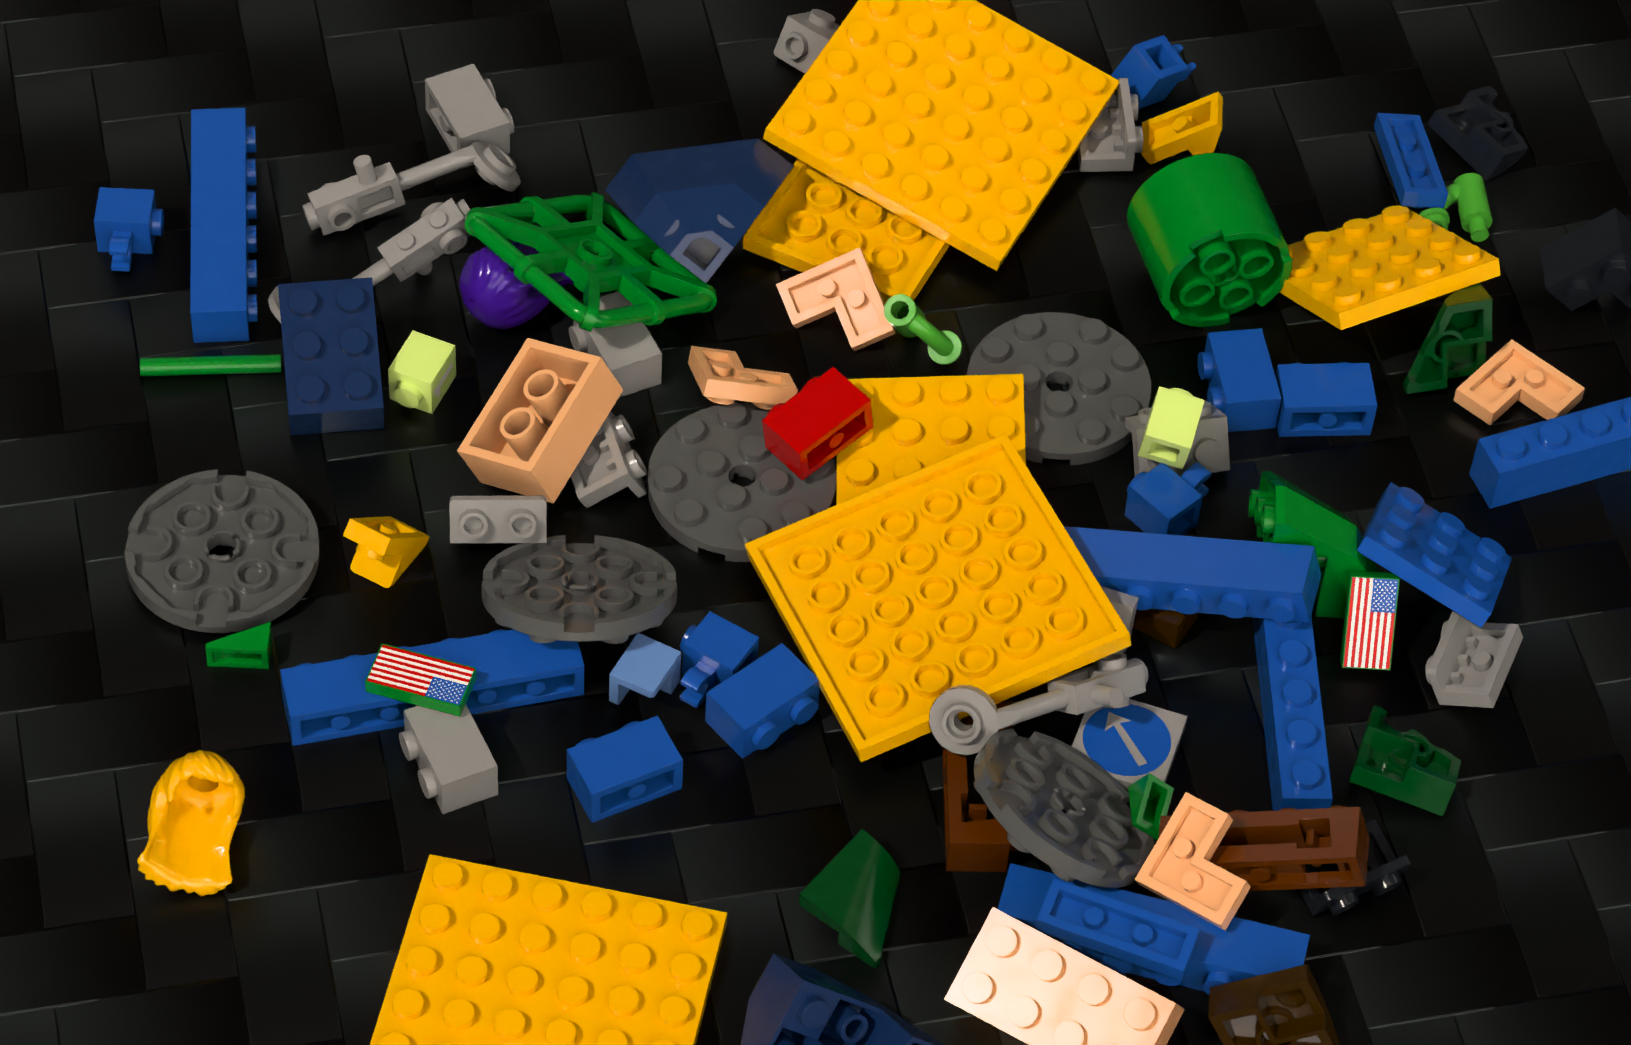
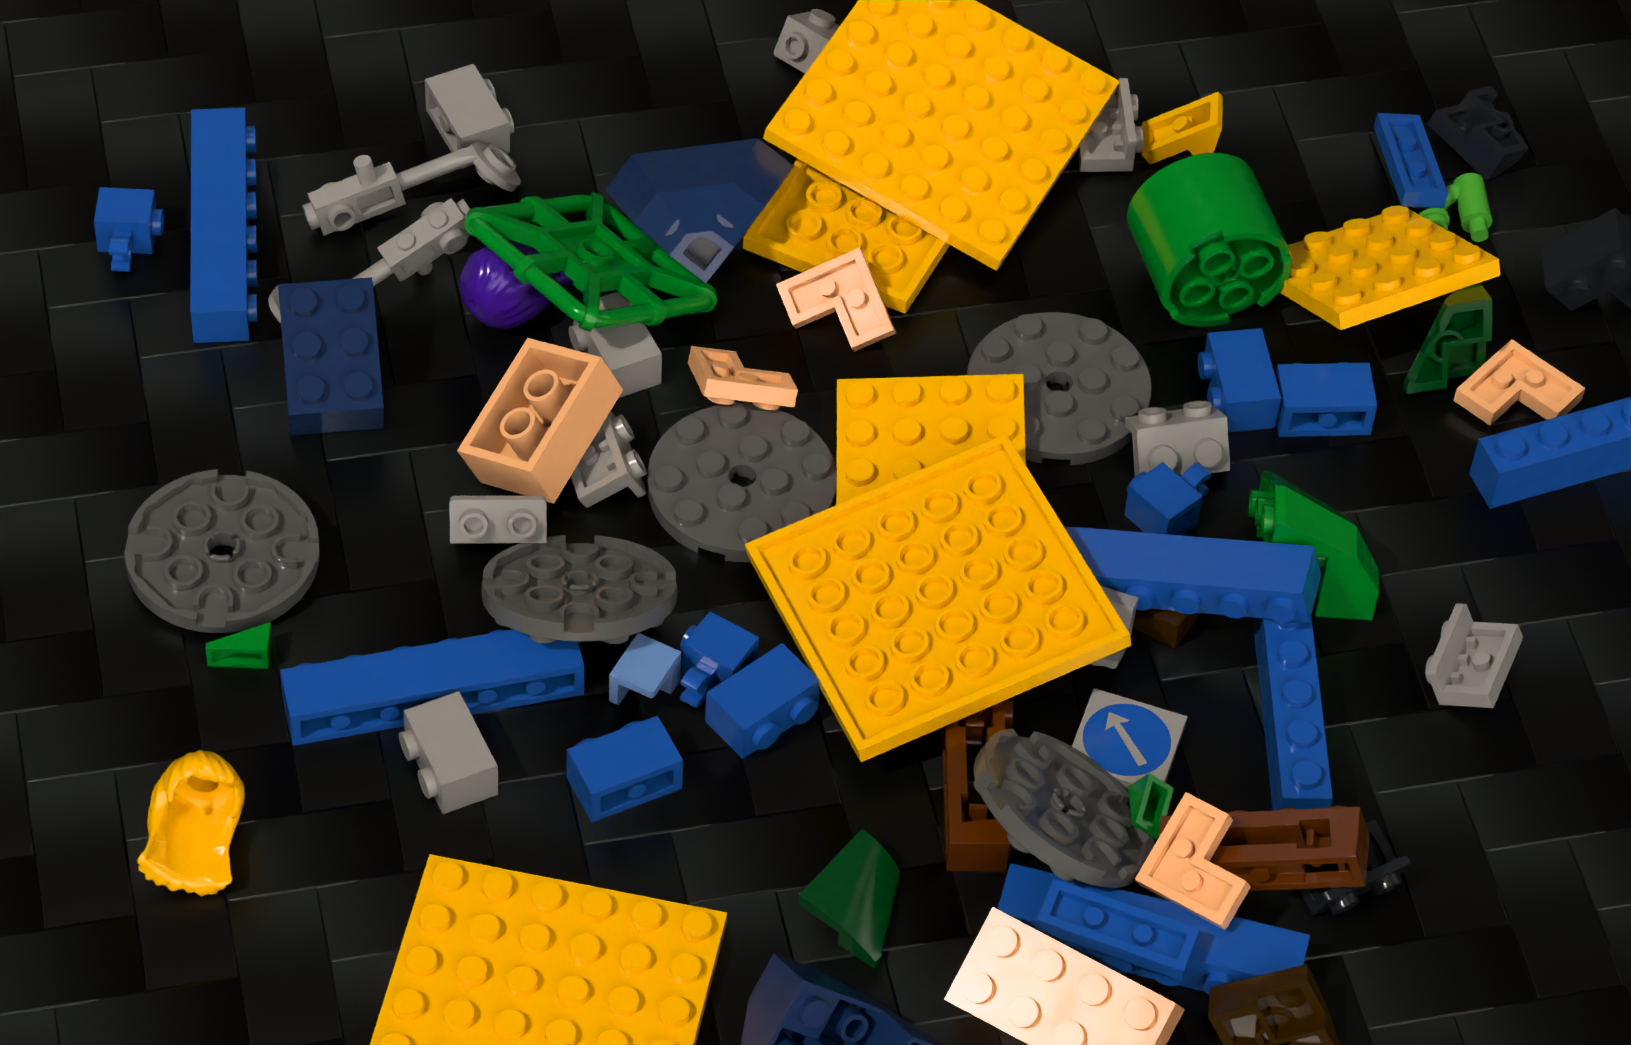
(210, 365): green bar -> none
(383, 548): yellow slope -> none
(420, 679): tile -> none
(422, 372): yellowish green brick -> none
(817, 423): red brick -> none
(910, 321): bright green plant -> none
(1101, 685): light grey piece -> none
(1153, 69): blue brick -> none
(1171, 427): yellowish green brick -> none
(1369, 620): tile -> none
(1404, 765): dark green slope -> none
(1435, 553): blue plate -> none

